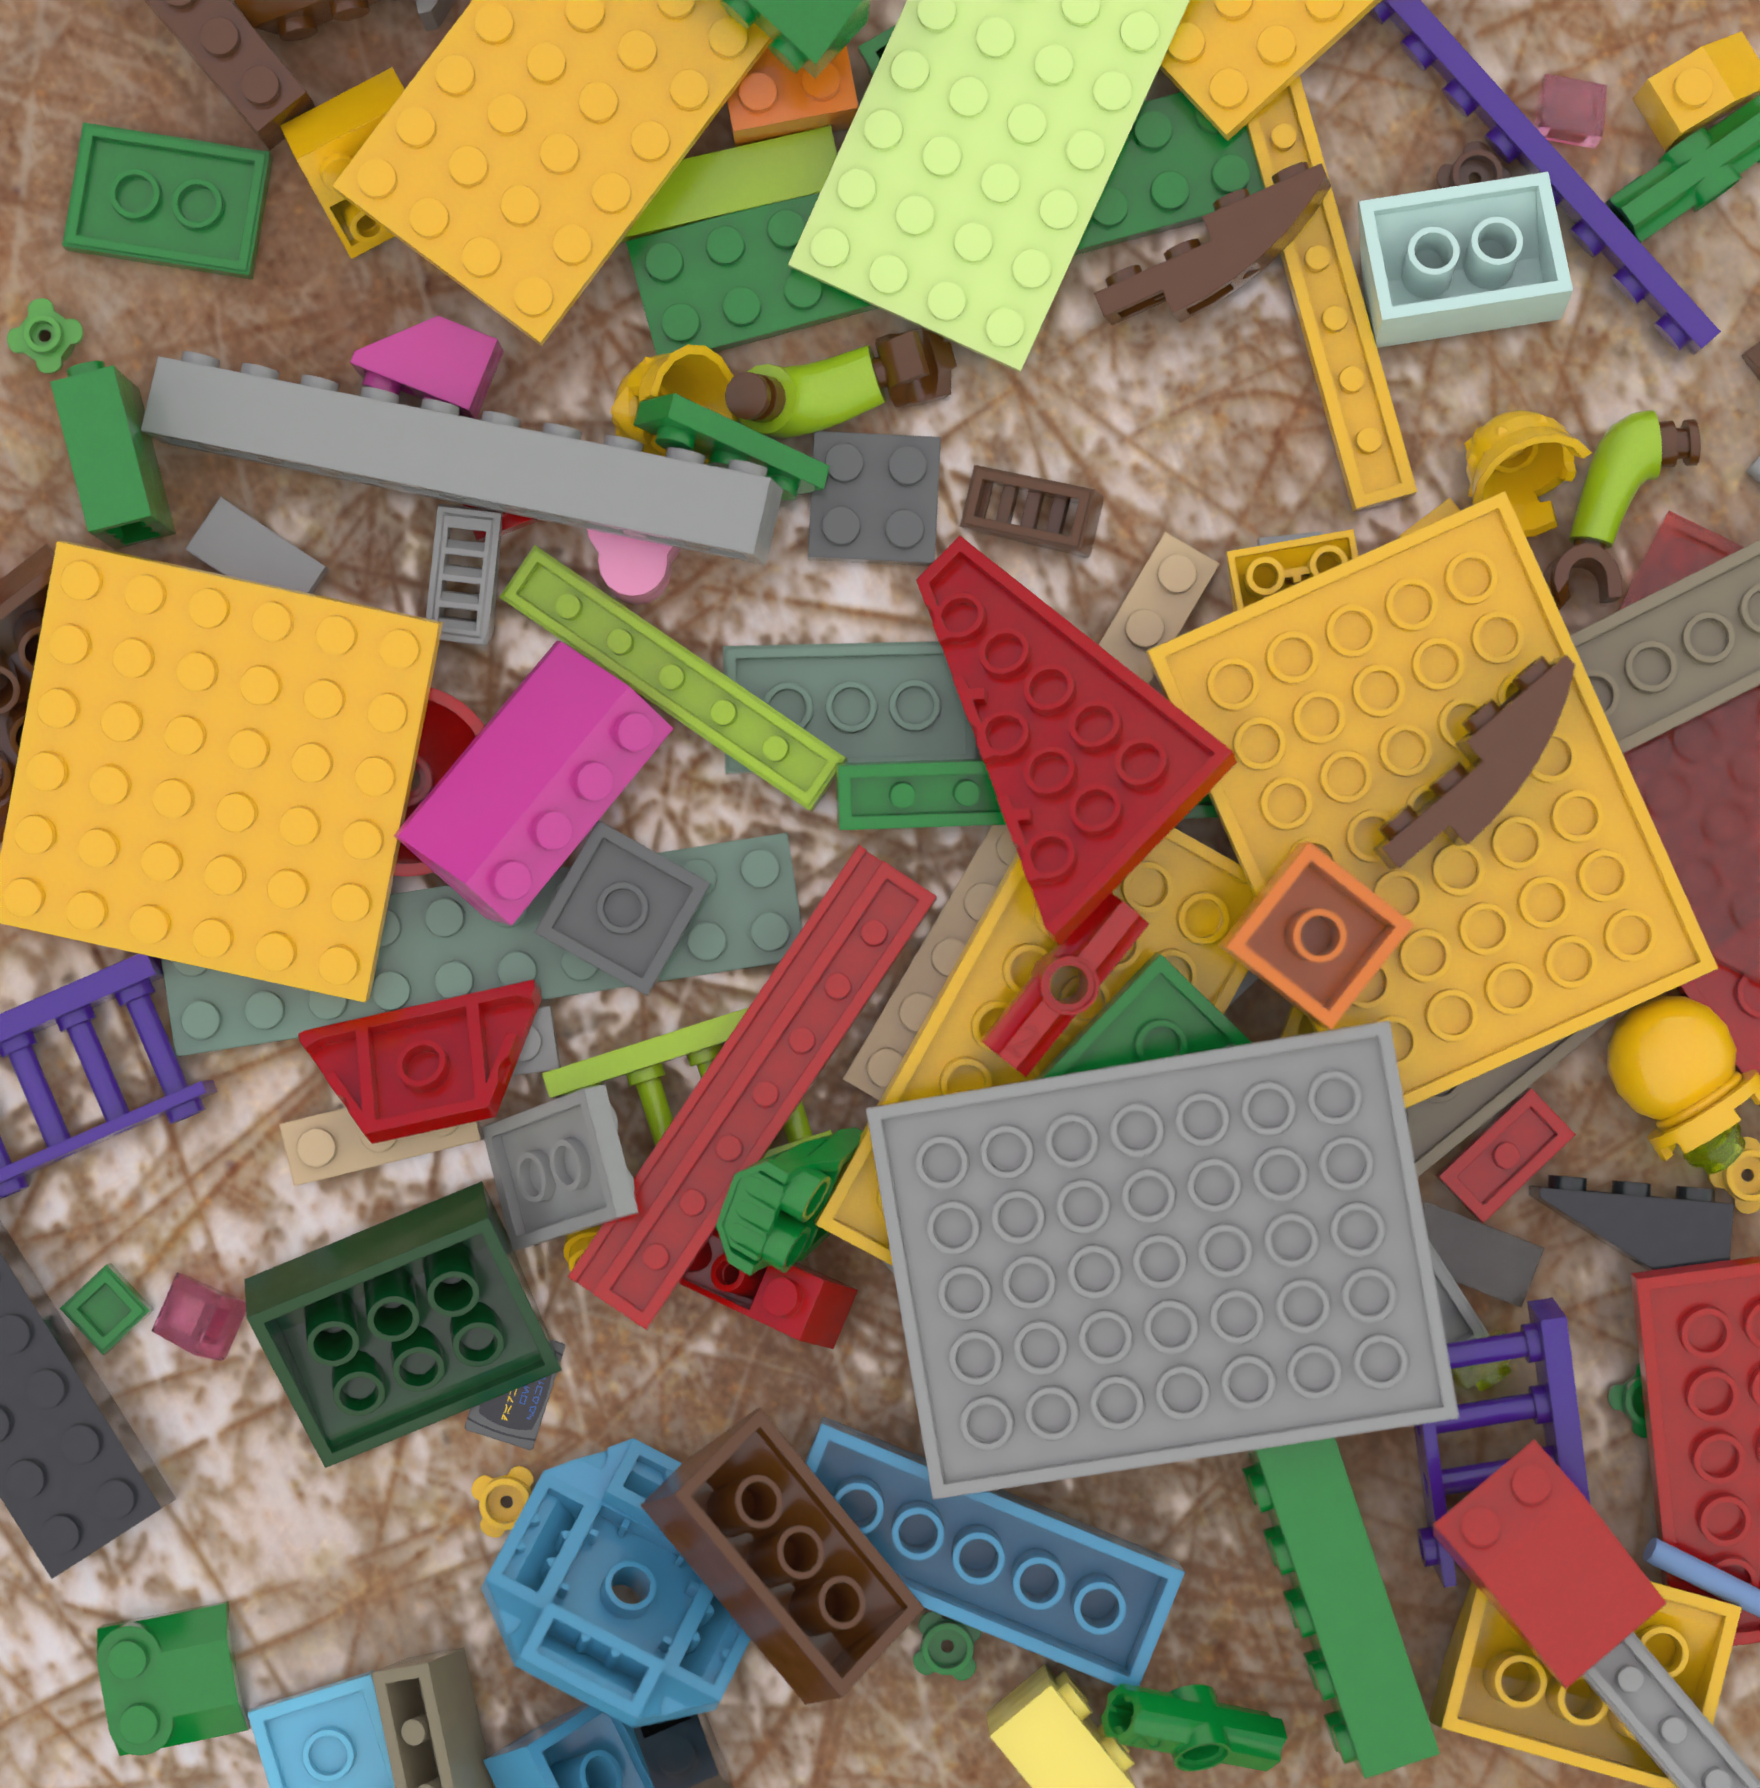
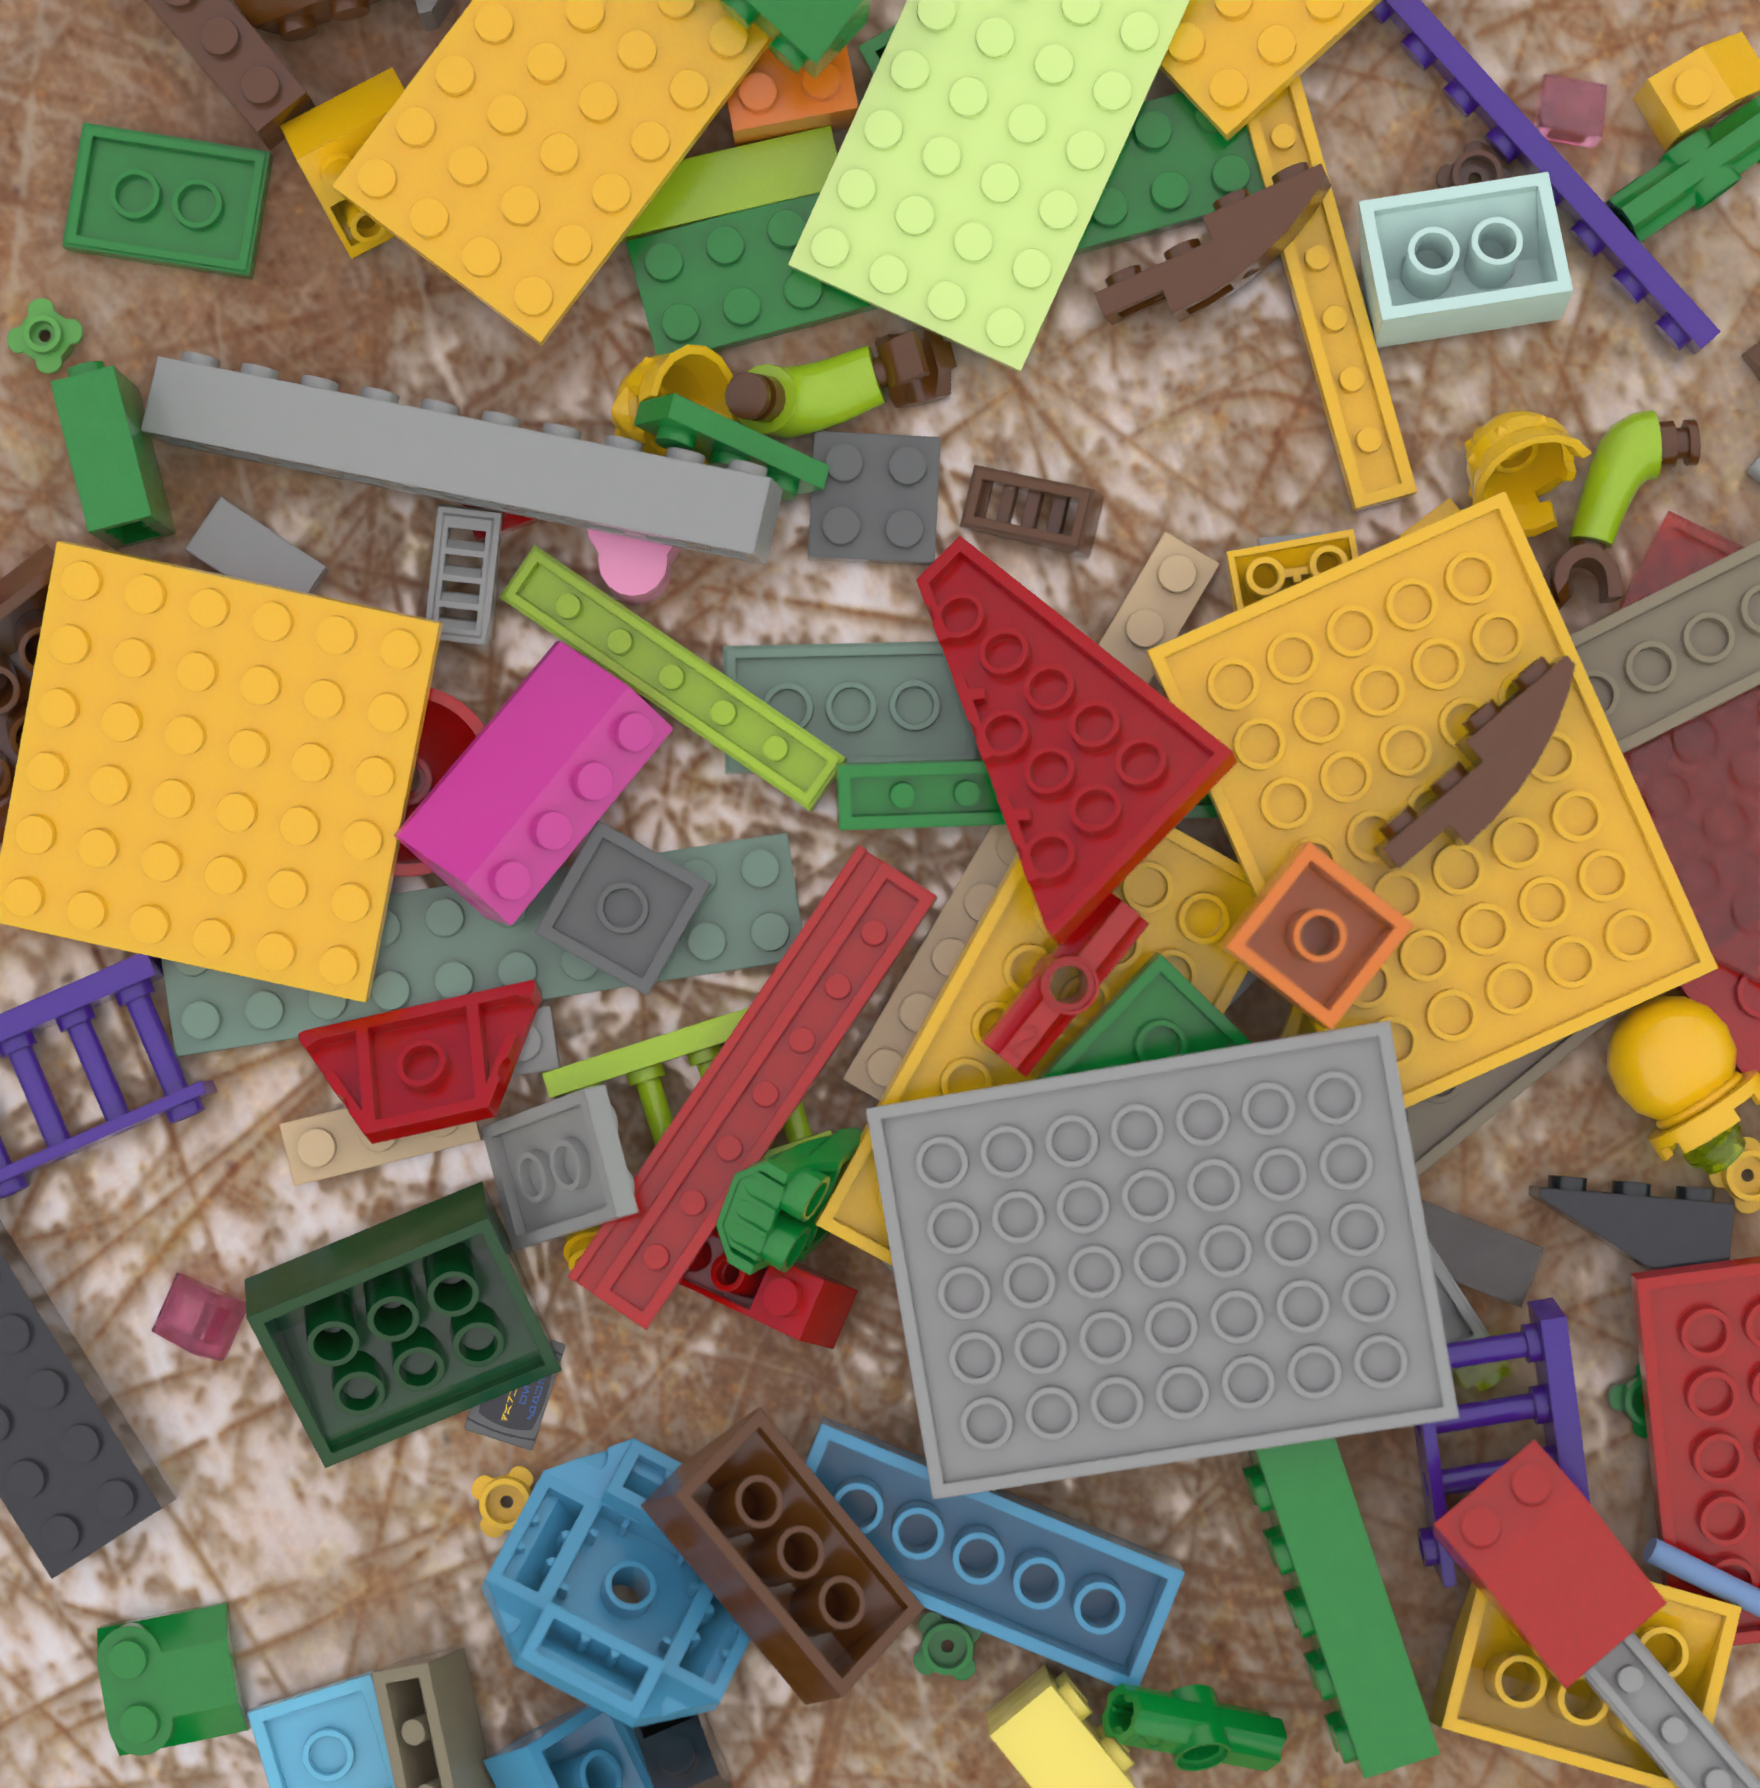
(106, 1309): green tile -> none
(433, 362): dark pink slope -> none
(1505, 1155): red plate -> none

